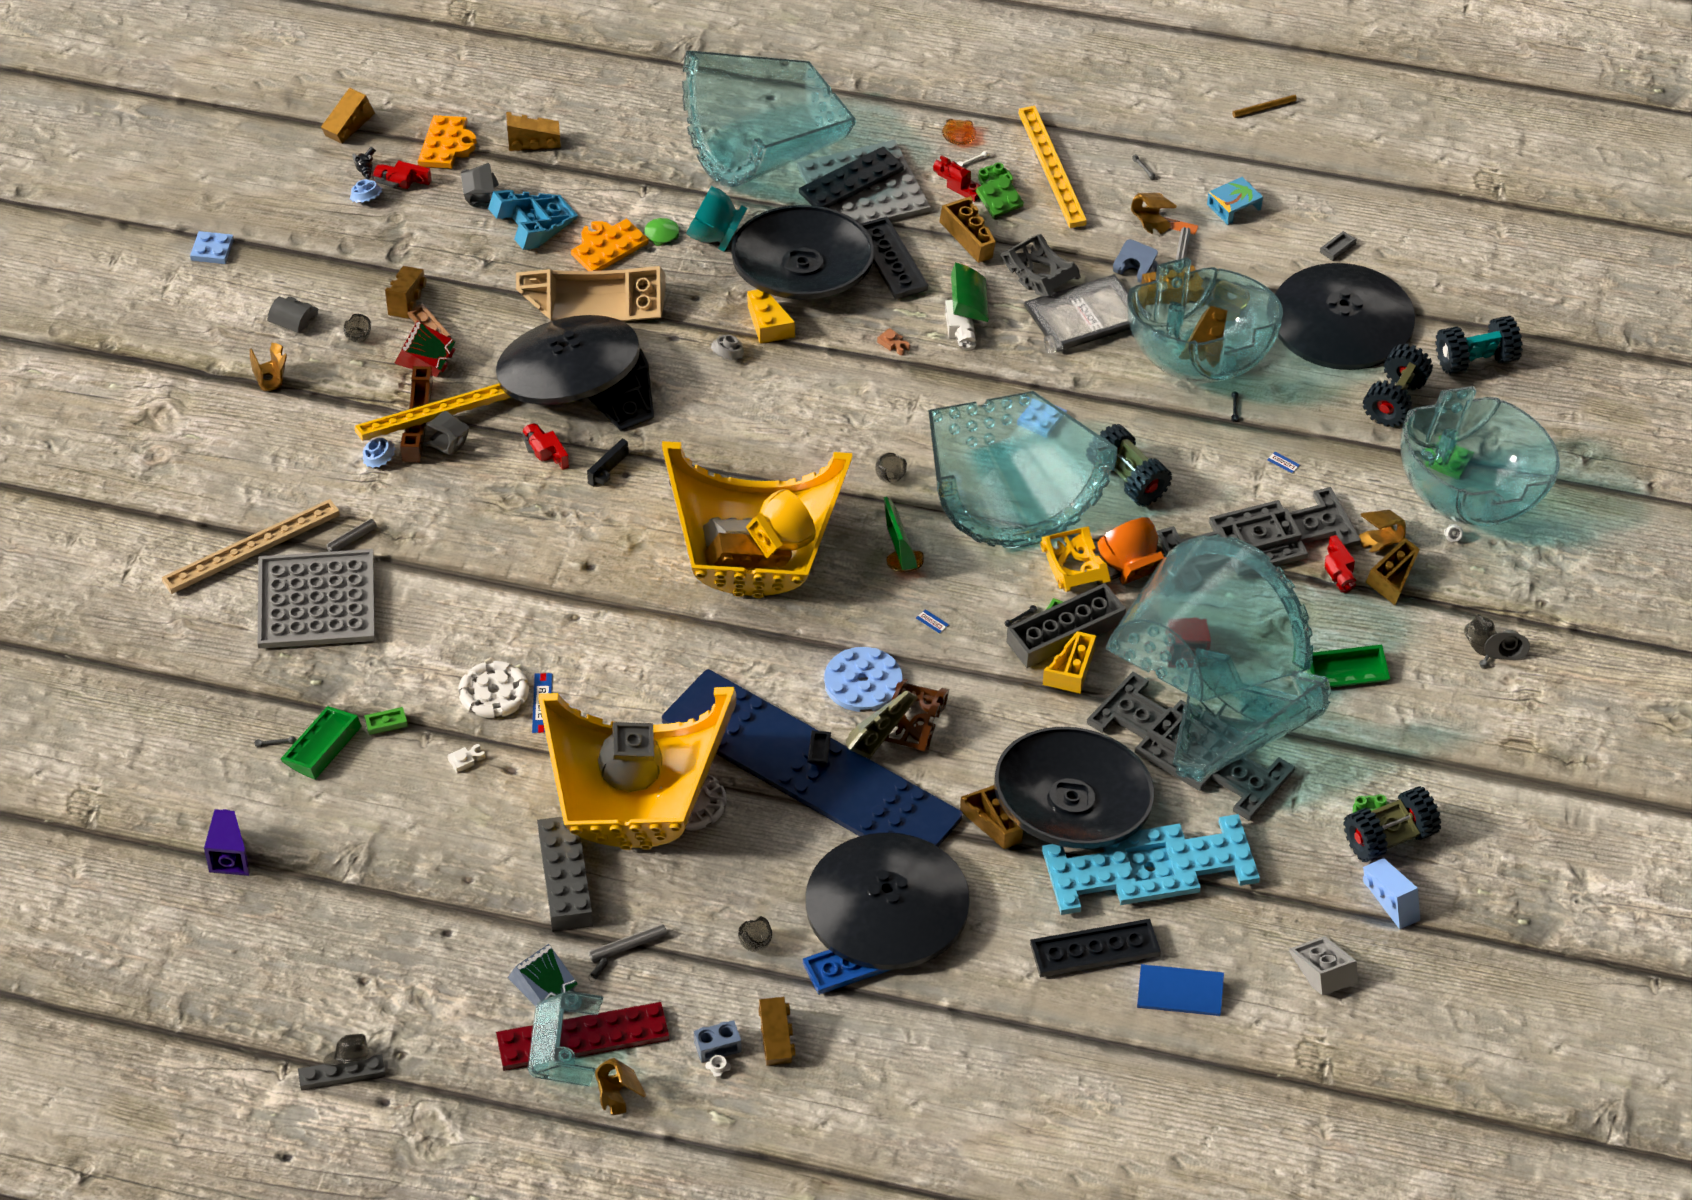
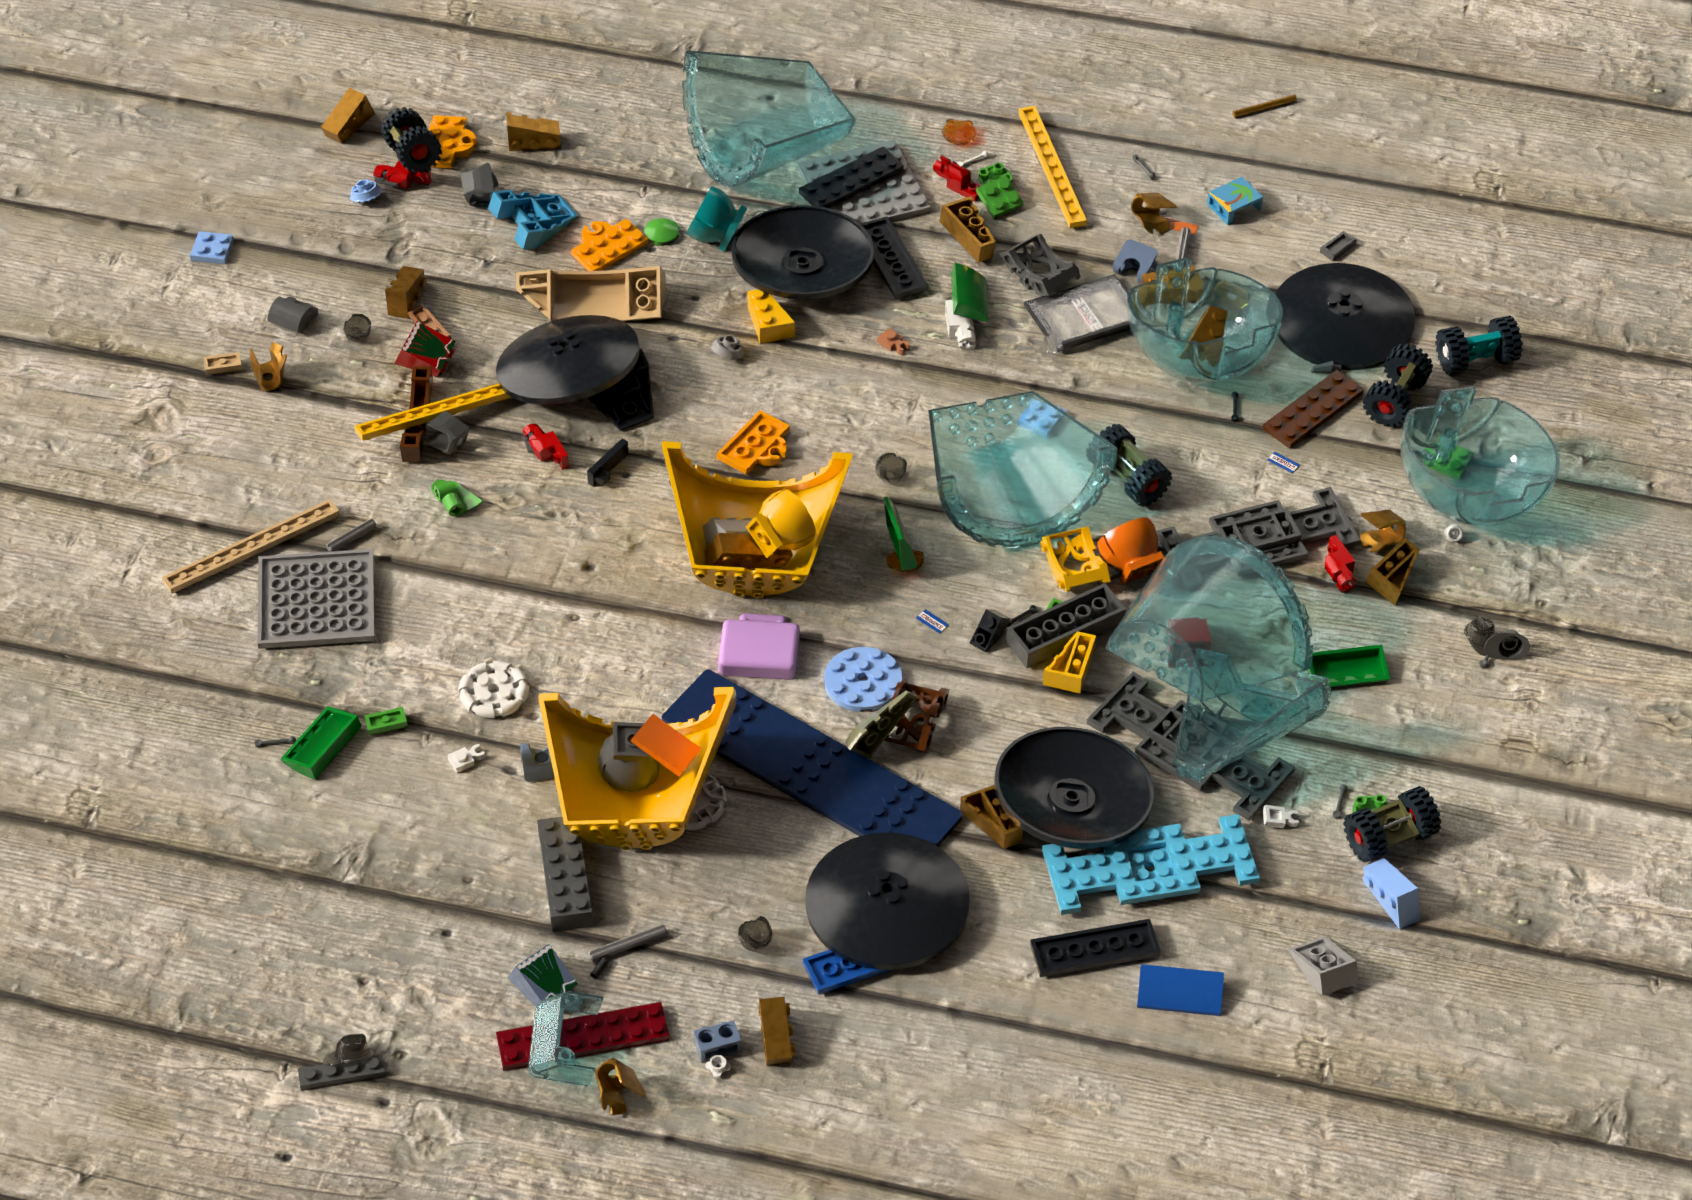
(222, 363): none -> tan plate
(225, 846): dark purple slope -> none
(364, 162): black piece -> none
(378, 452): light blue piece -> none
(411, 140): none -> black plate
(454, 497): none -> bright green panel
(536, 763): none -> sand blue piece
(542, 685): sticker -> none
(666, 745): none -> orange tile
(756, 443): none -> light orange plate
(759, 647): none -> lavender piece
(819, 747): black tile -> none
(989, 629): none -> black slope
(1277, 817): none -> white plate
(1313, 409): none -> reddish brown plate
(1326, 367): none -> dark grey bar
(1337, 814): none -> dark grey hinge

